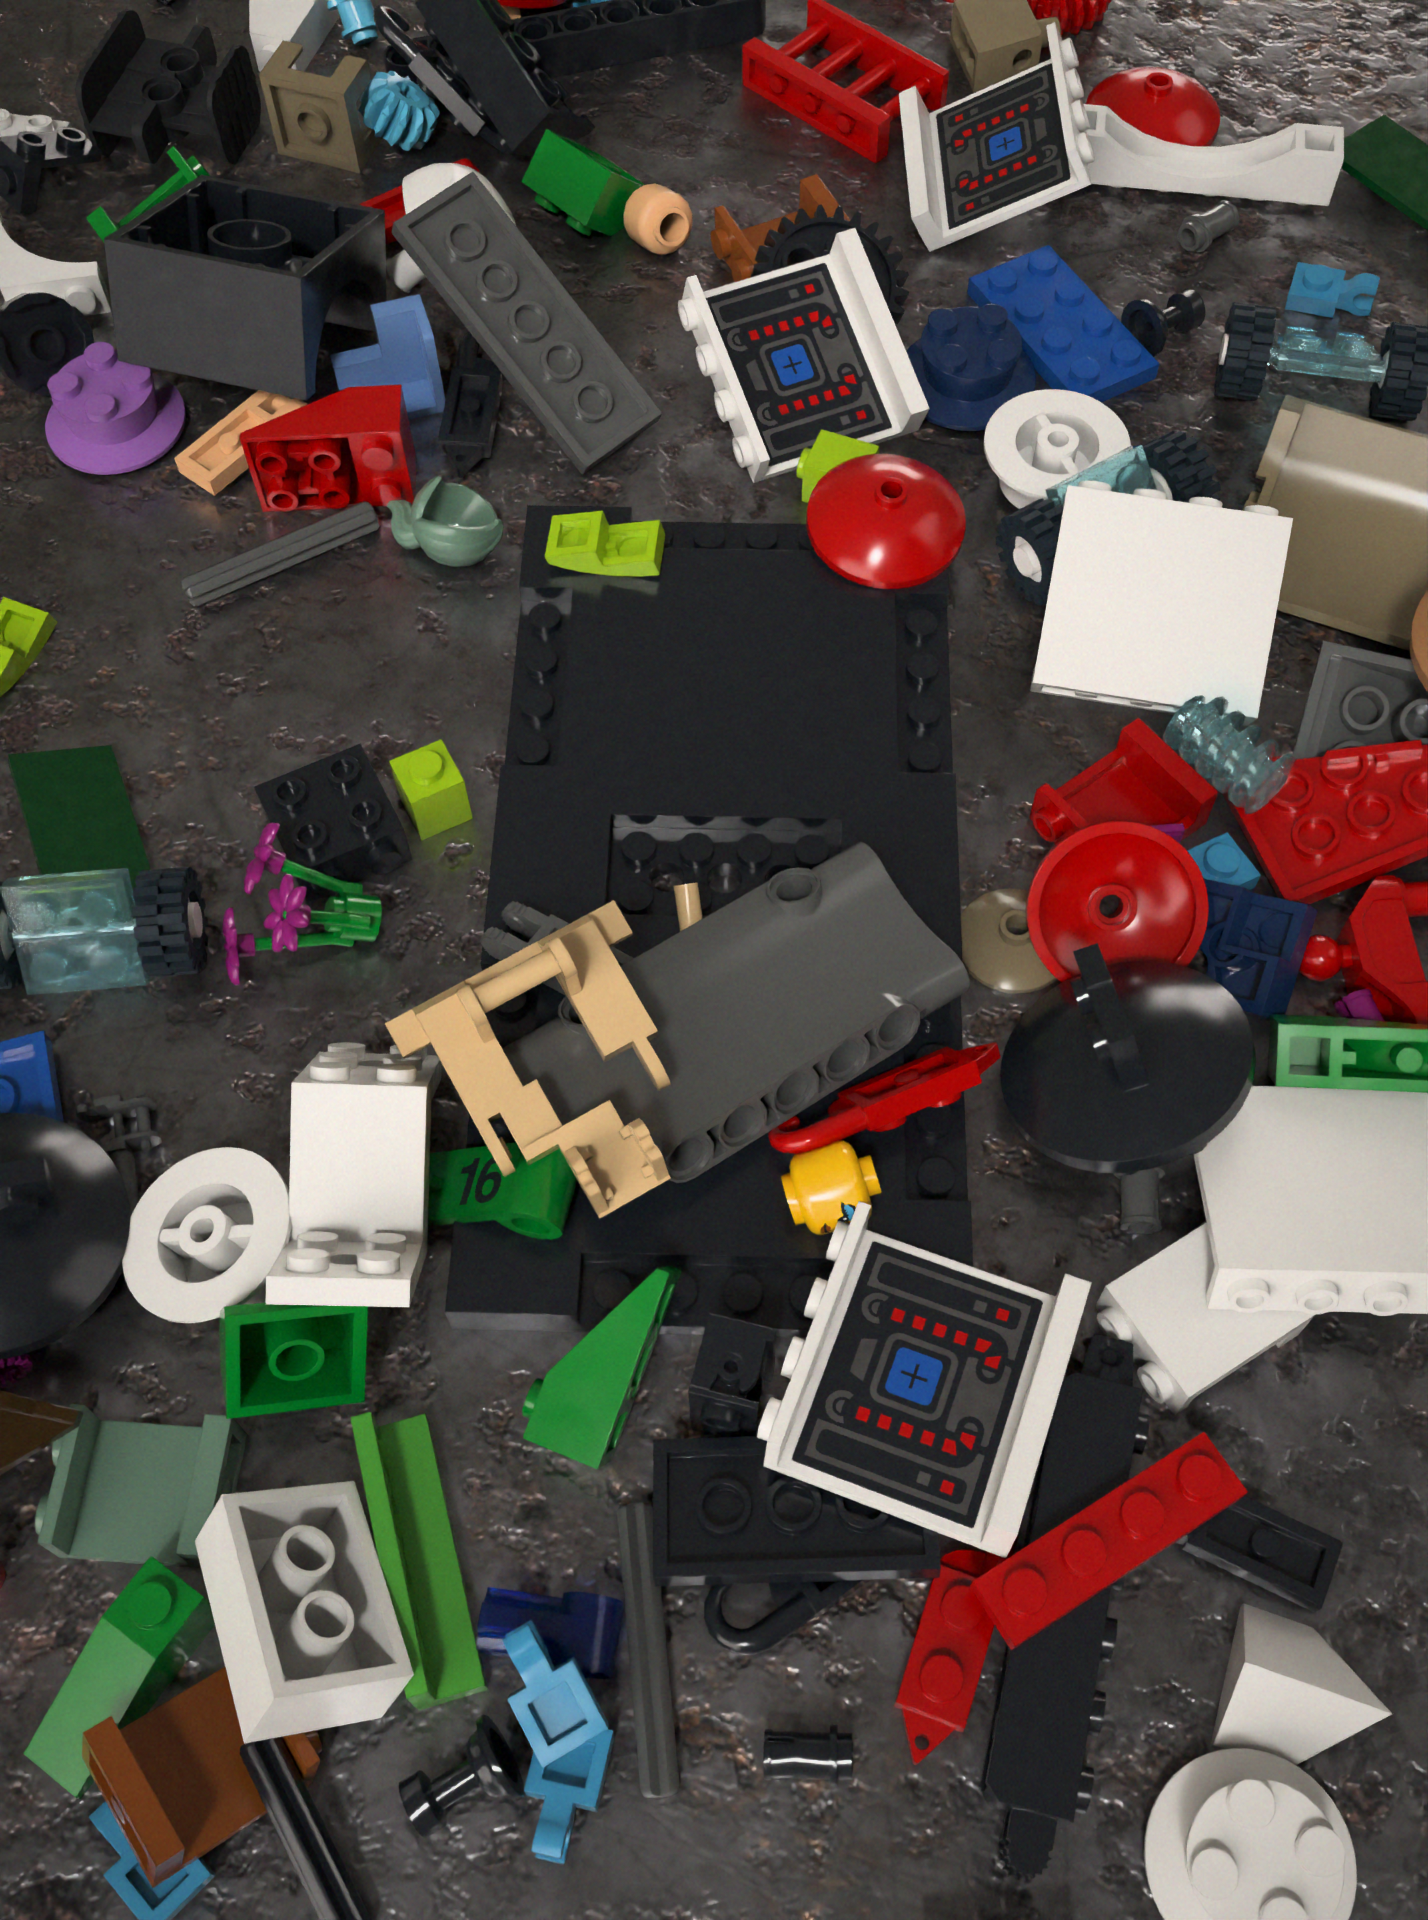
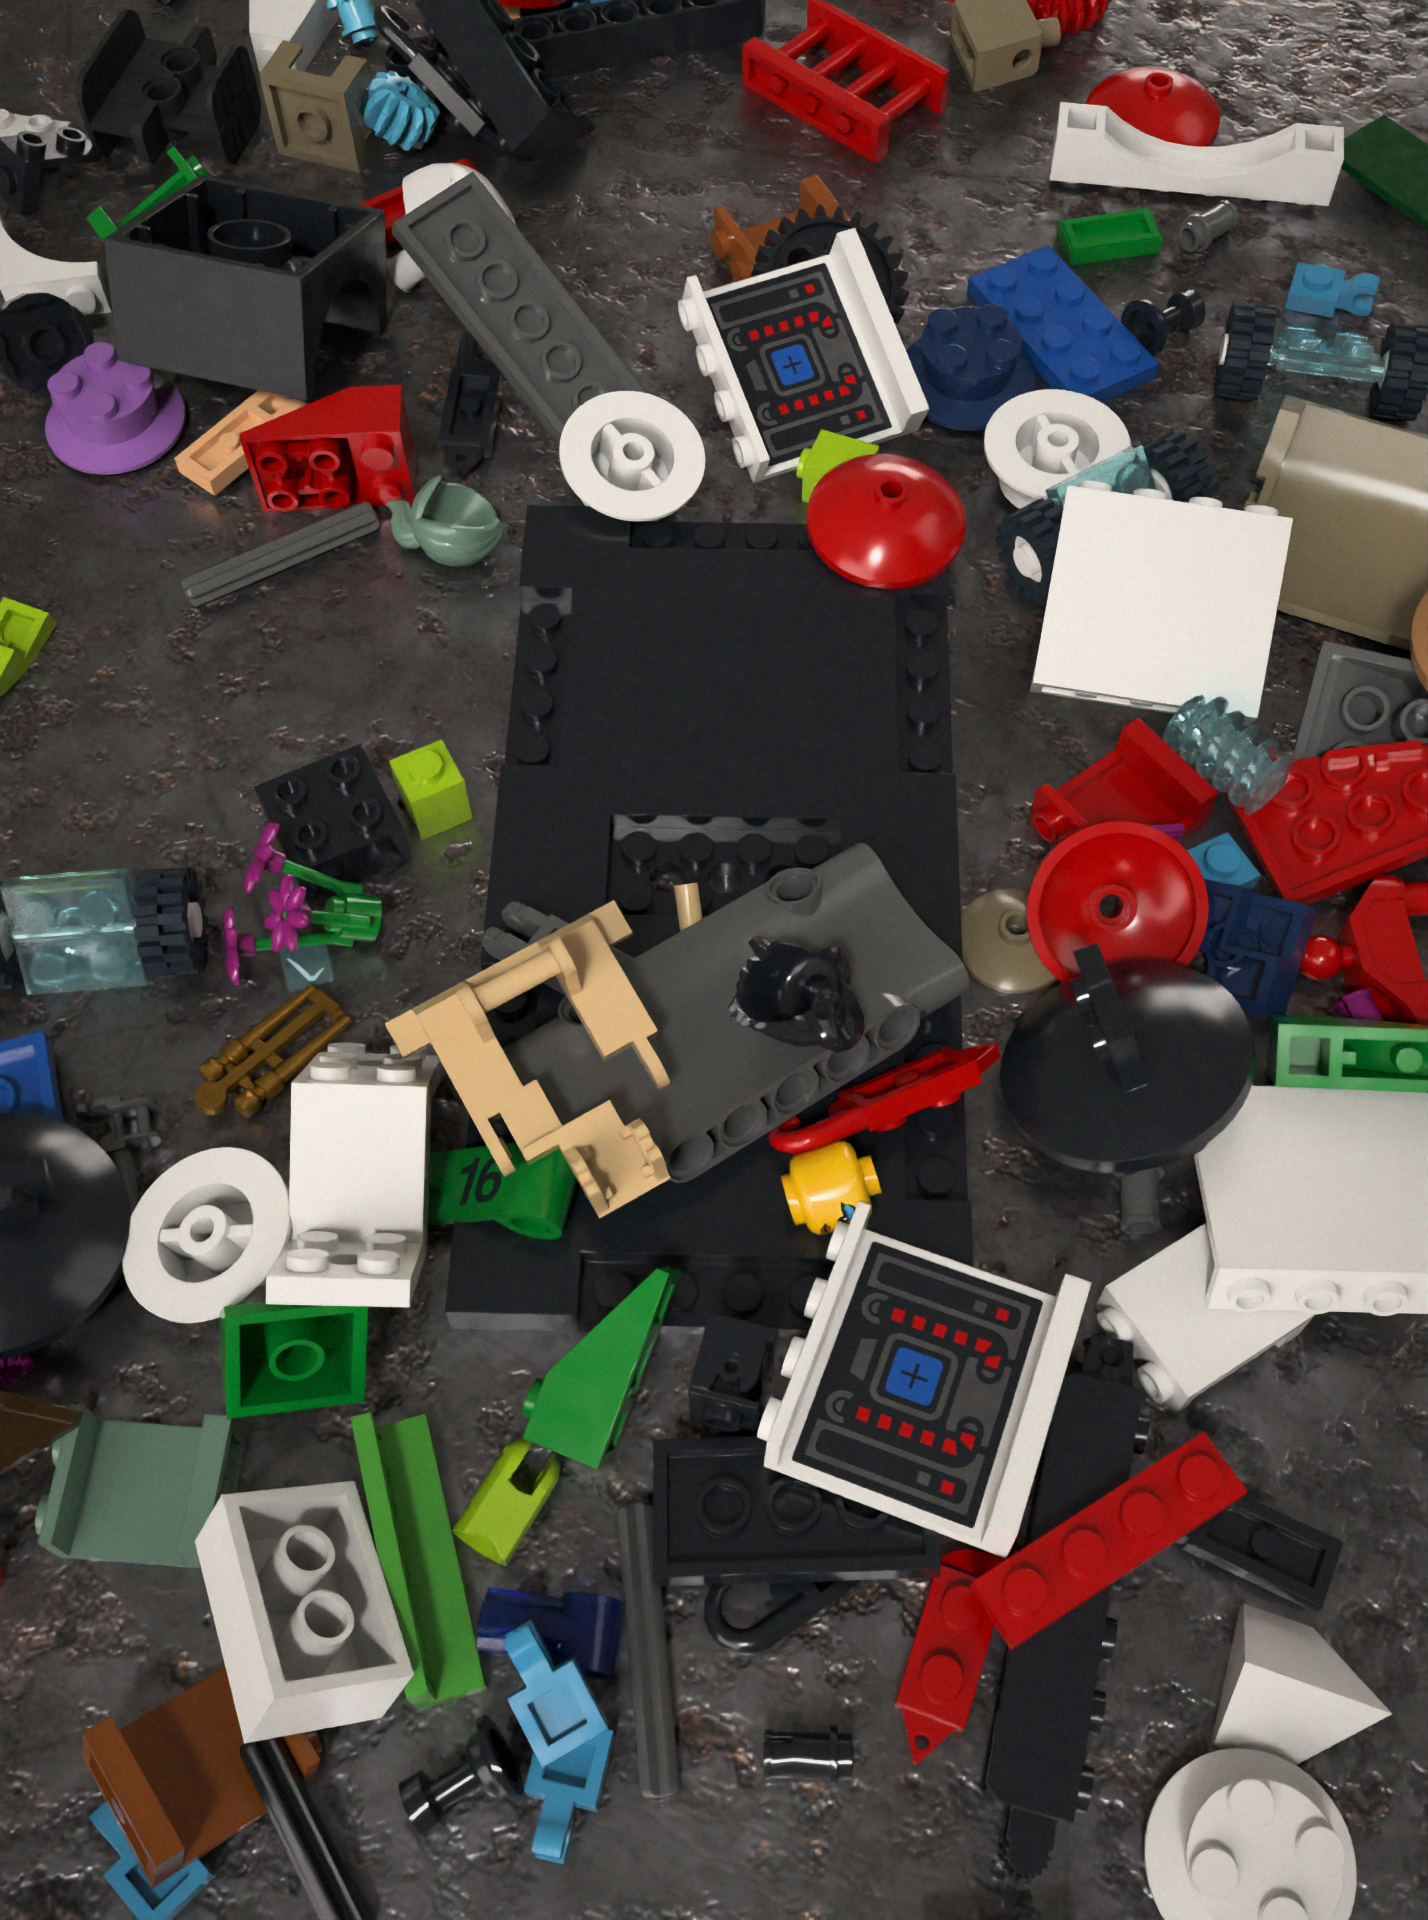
(77, 811): dark green piece -> none
(121, 1668): green slope -> none
(213, 1095): none -> pearl gold piece
(306, 967): none -> clear light blue sticker
(402, 357): medium blue panel -> none
(503, 1508): none -> lime piece
(580, 184): green slope -> none
(592, 546): lime slope -> none
(632, 456): none -> white piece
(657, 219): light nougat head -> none
(798, 996): none -> black hair
(997, 148): panel -> none
(1109, 236): none -> green tile

